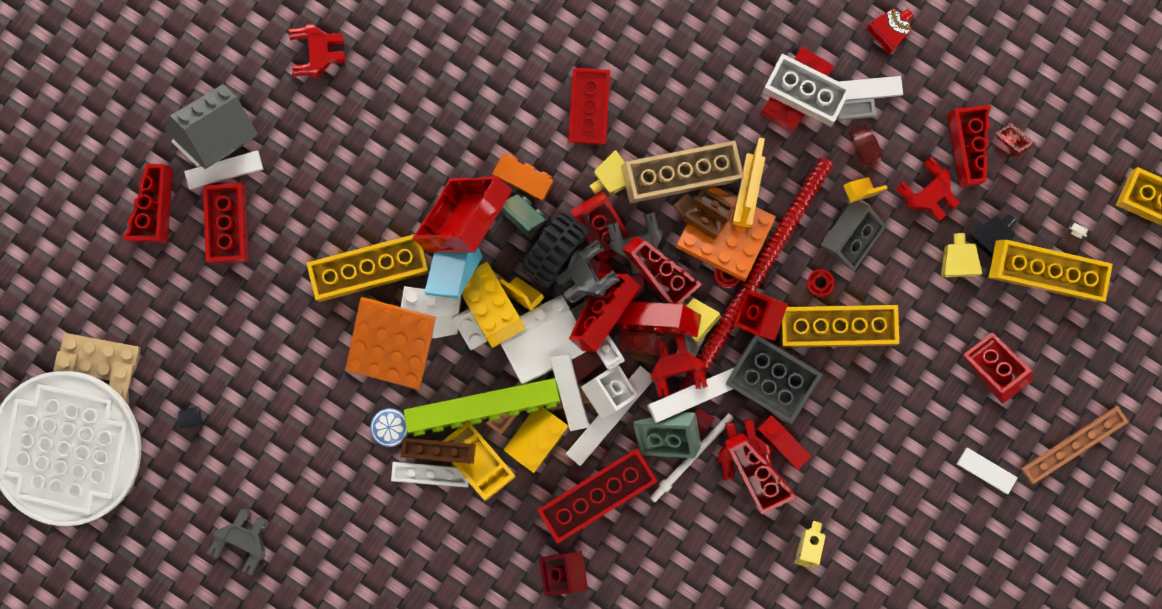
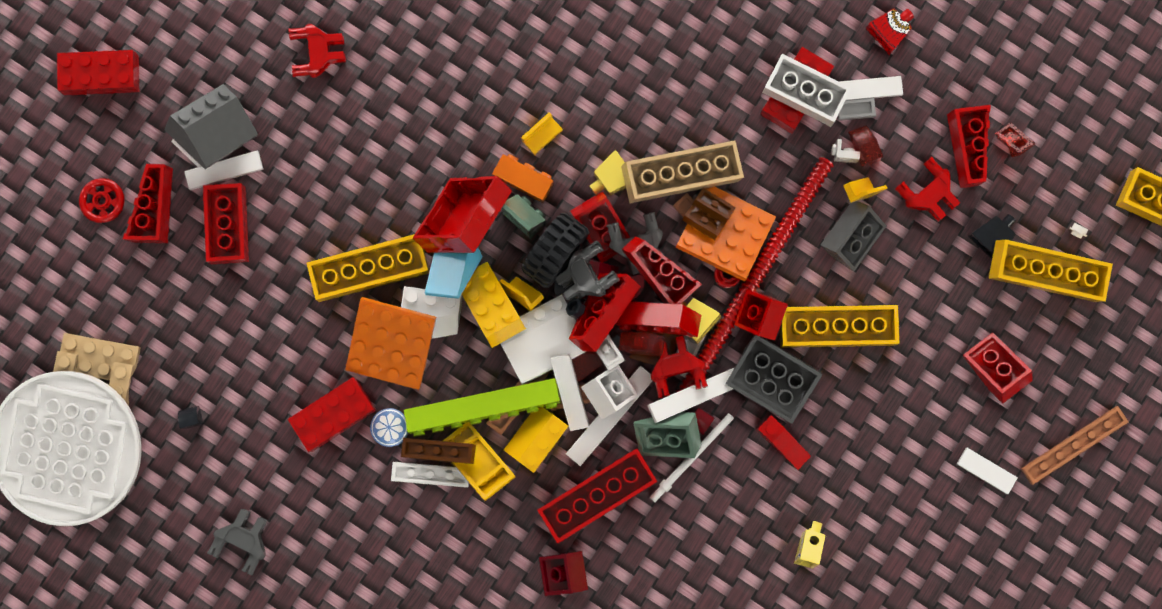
(90, 189): none -> red plate
(98, 72): none -> red brick
(332, 414): none -> red brick
(469, 329): white plate -> none
(541, 134): none -> yellow panel
(575, 308): none -> black tile
(589, 106): red tile -> none
(724, 455): red connector -> none
(749, 187): yellow fence -> none
(762, 480): red wedge -> none
(820, 274): red wheel -> none
(846, 155): none -> white bracket
(960, 259): light yellow torso -> none

